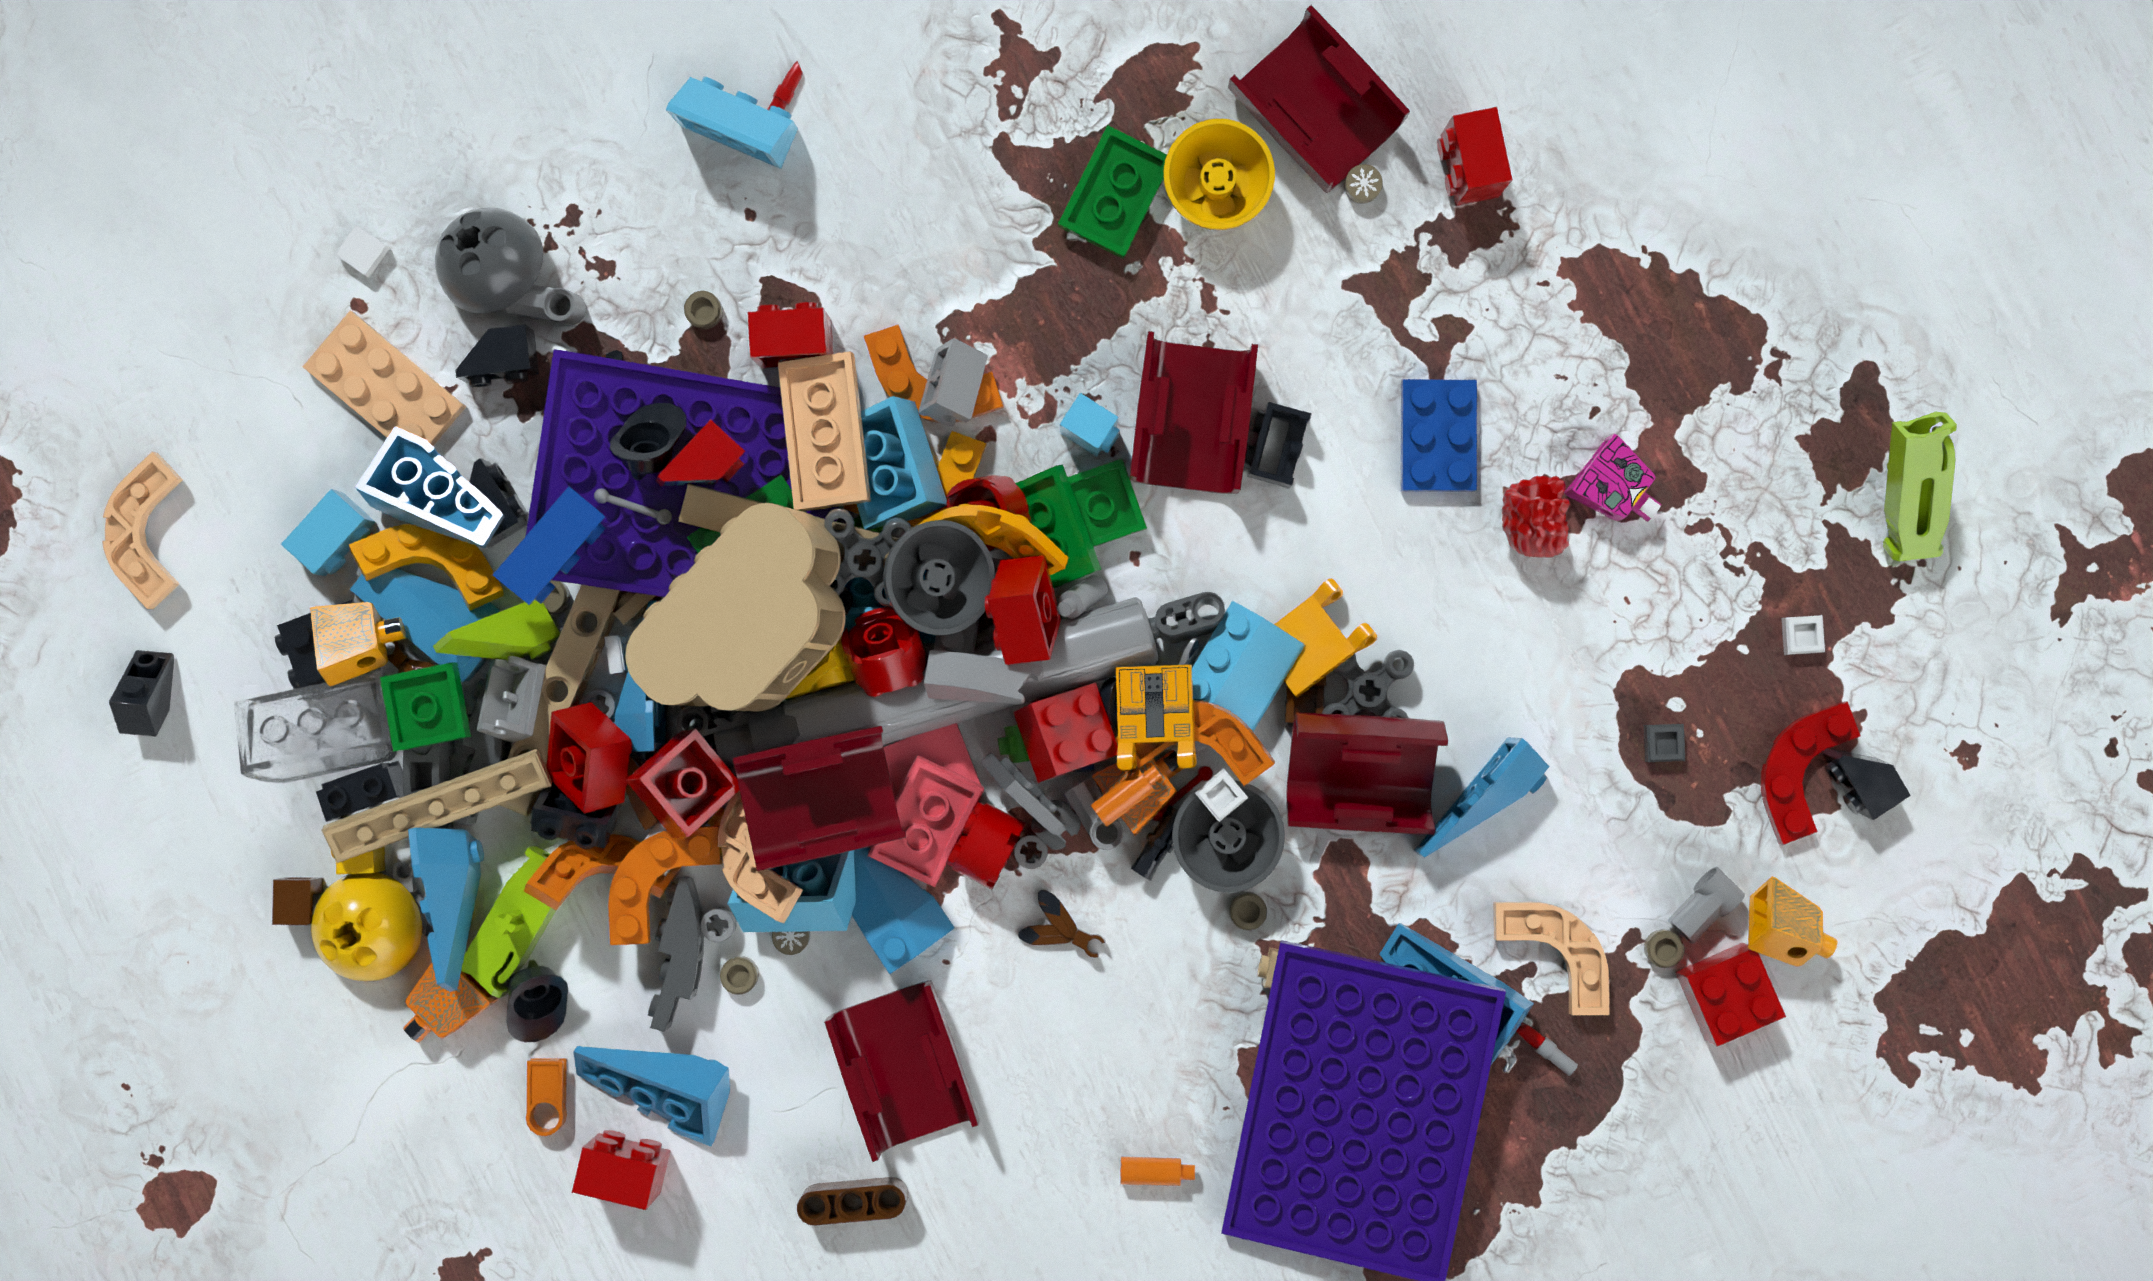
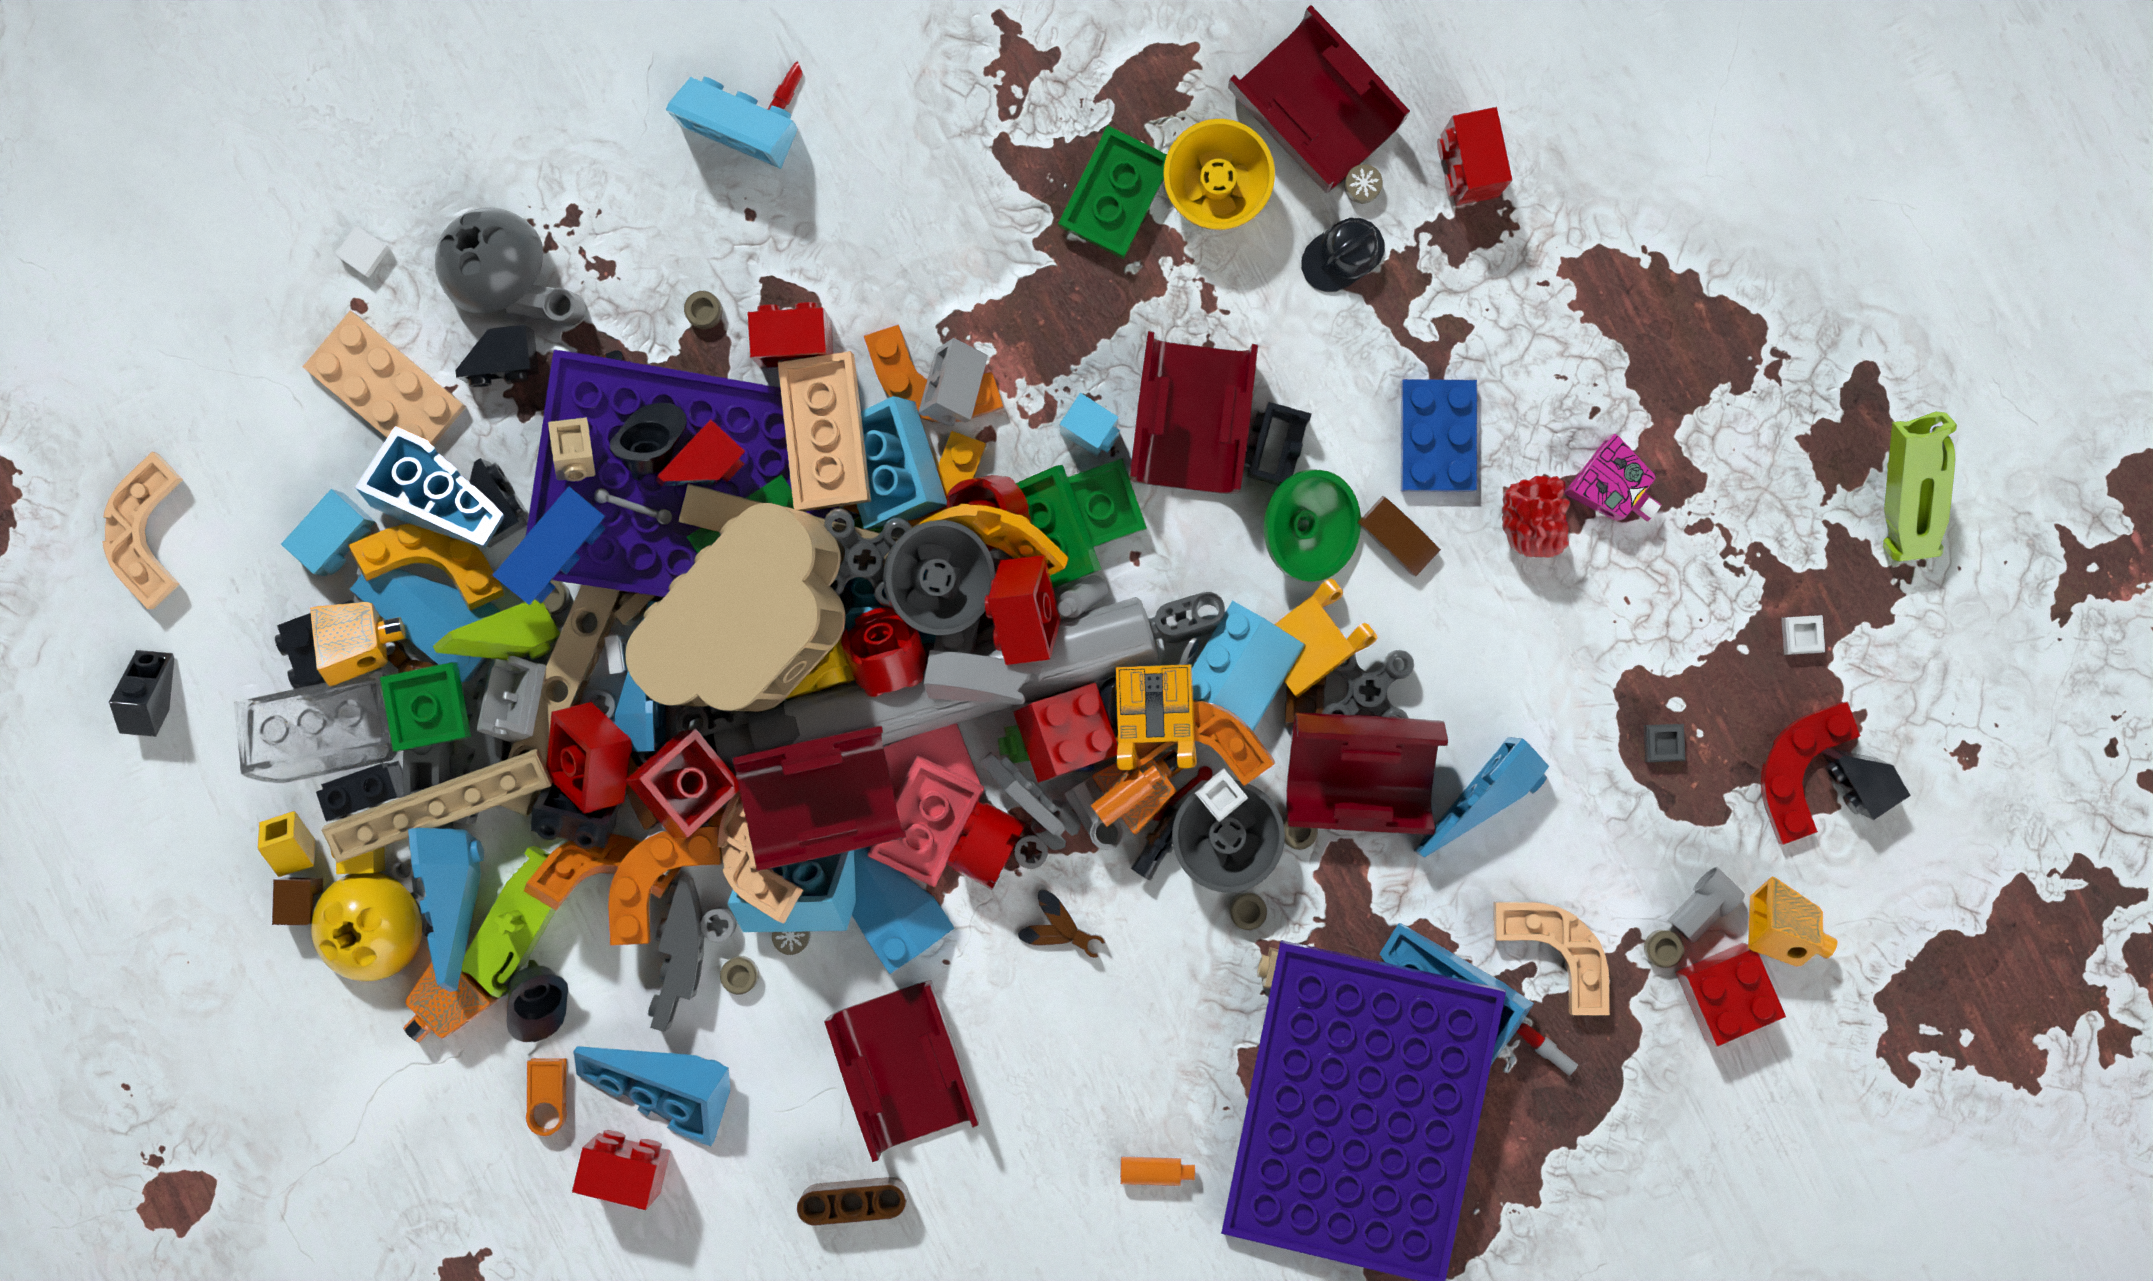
(286, 844): none -> yellow brick
(571, 449): none -> tan bracket
(1299, 837): none -> dark tan tile
(1326, 528): none -> green dish
(1342, 254): none -> black piece
(1399, 536): none -> reddish brown slope

